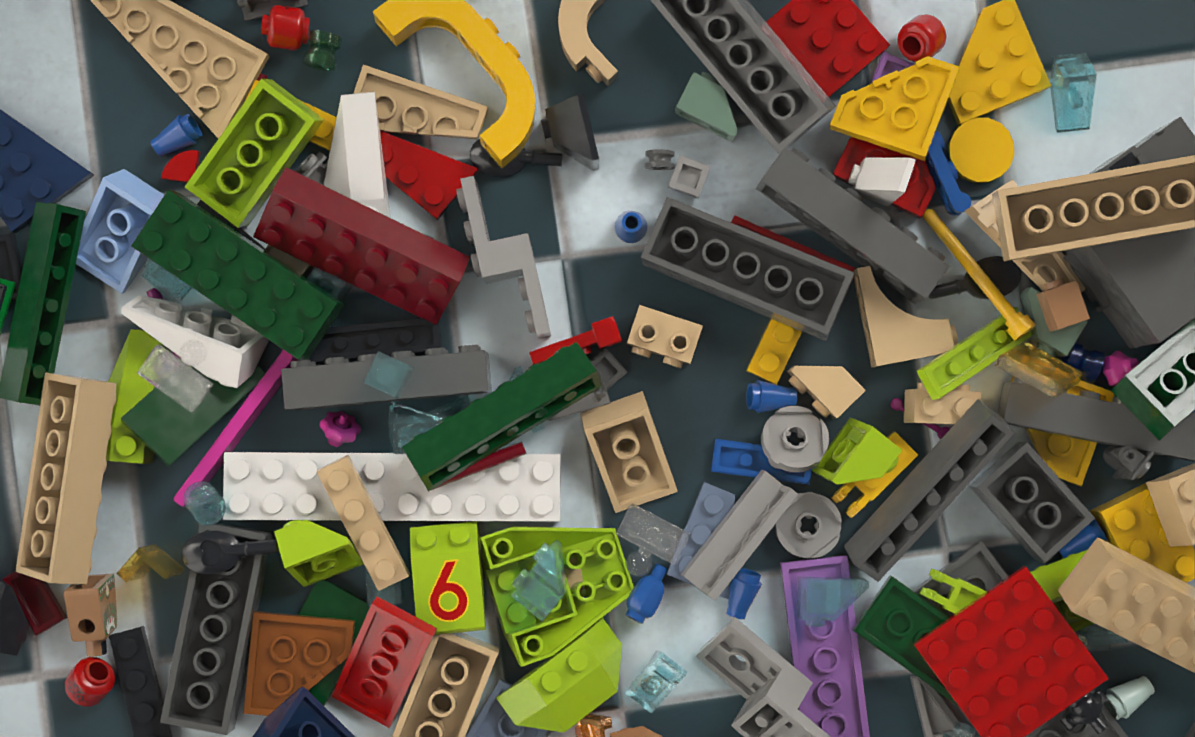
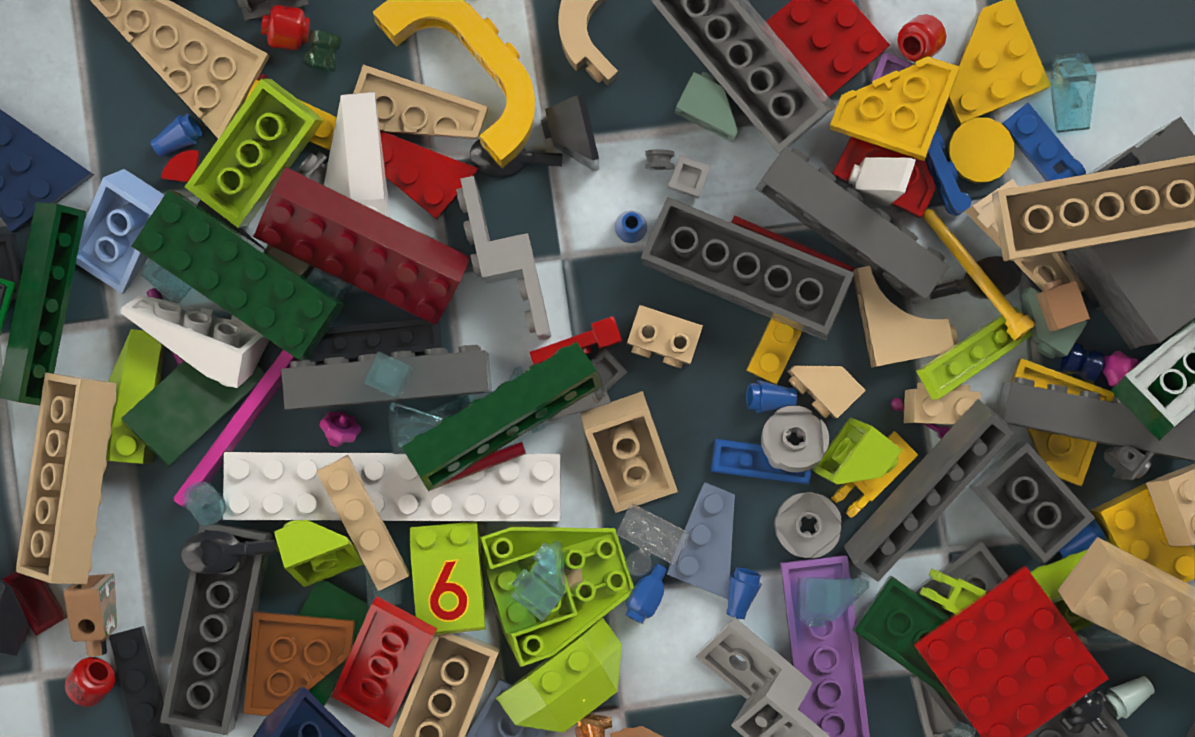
(147, 558): clear yellow panel -> none
(176, 376): clear plate -> none
(656, 681): clear light blue slope -> none
(738, 534): light grey fence -> none
(1039, 369): clear yellow tile -> none
(1041, 145): none -> blue plate

